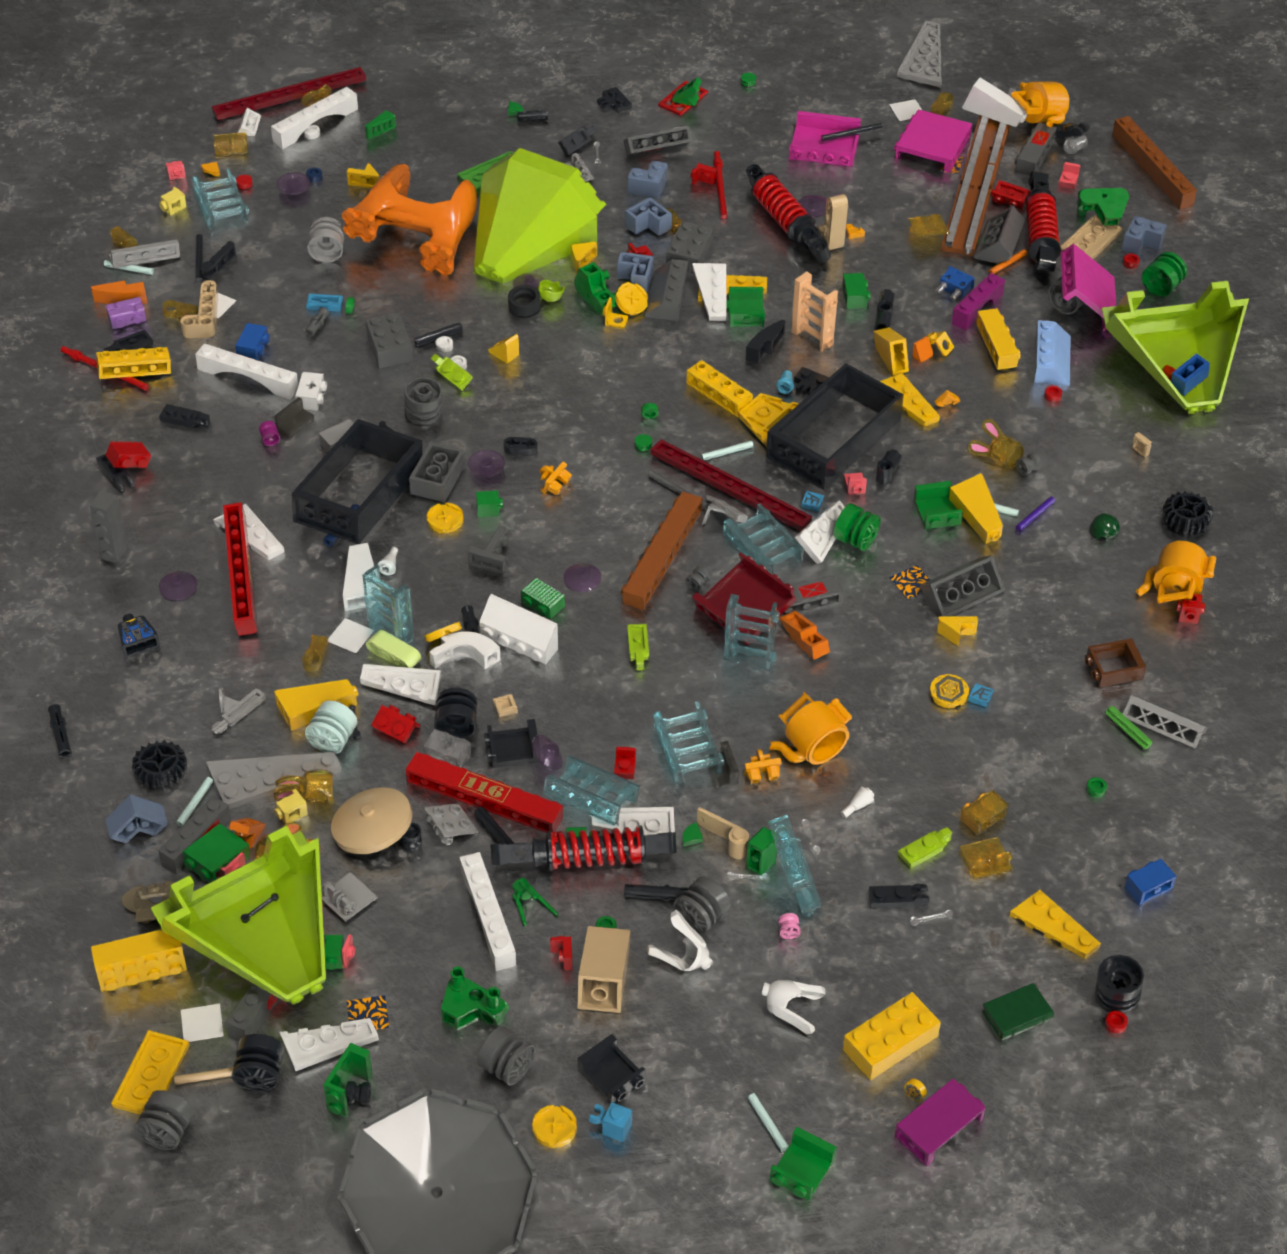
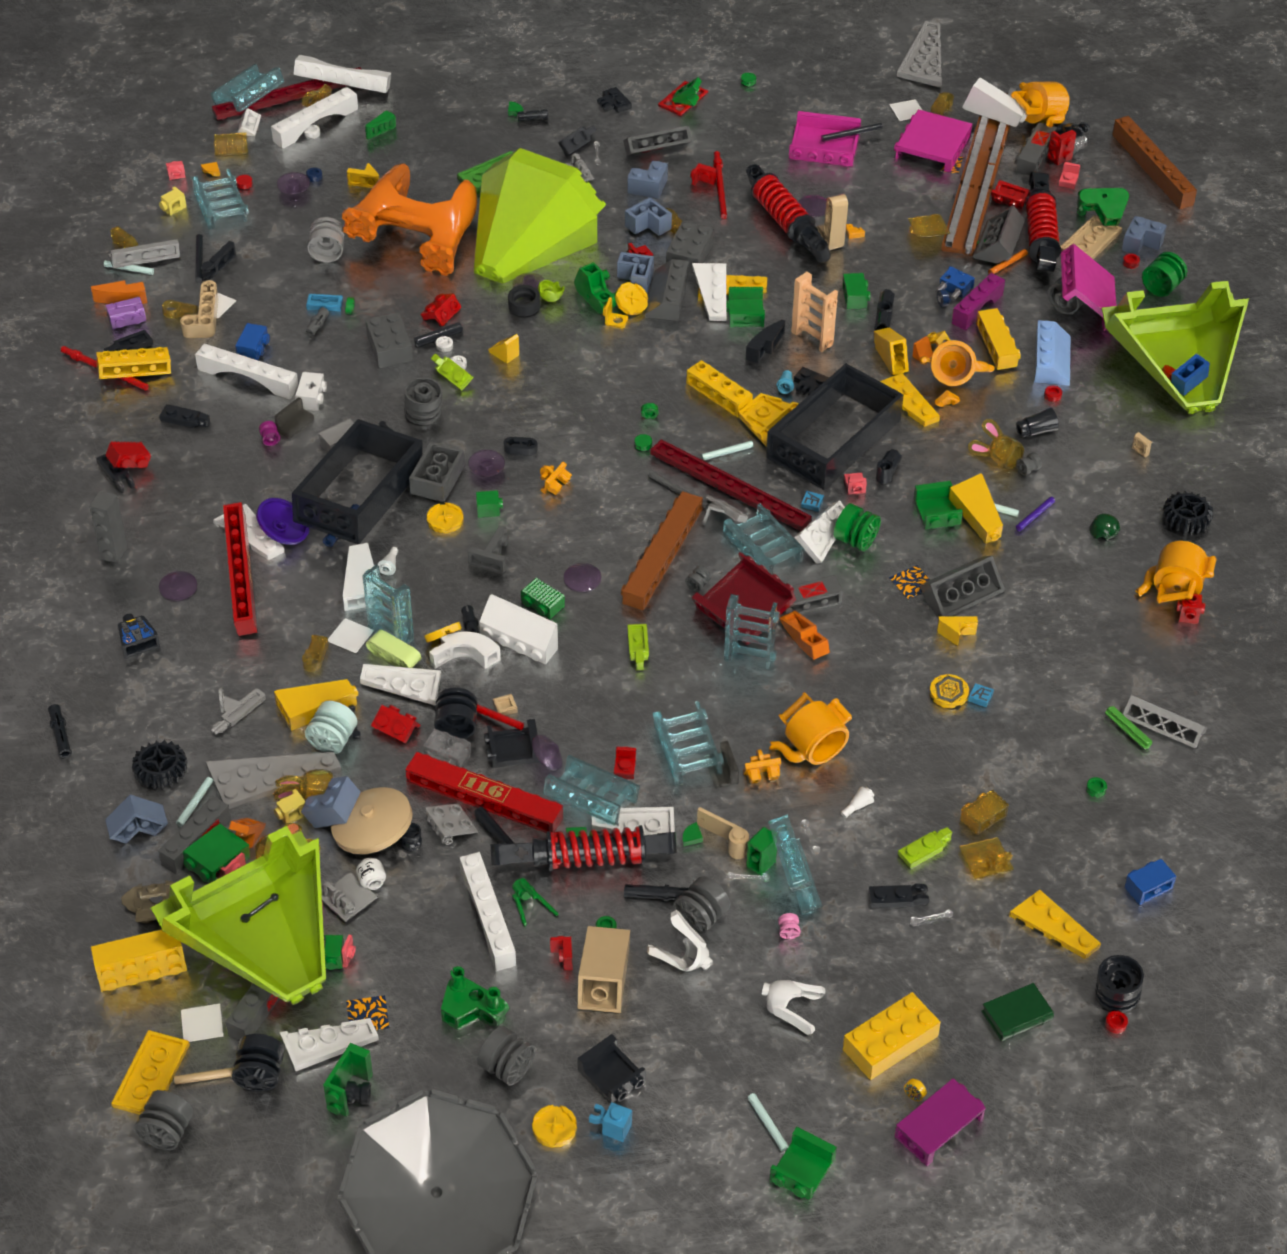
(247, 87): none -> clear light blue fence
(276, 521): none -> dark purple dish
(320, 70): none -> white arch
(332, 806): none -> sand blue brick
(371, 873): none -> white head
(442, 308): none -> red bracket
(500, 717): none -> red bar
(583, 254): yellow slope -> none
(943, 298): none -> dark blue tile
(954, 363): none -> light orange piece
(1038, 423): none -> black plant
(1061, 146): none -> red bracket
(1111, 650): reddish brown window -> none

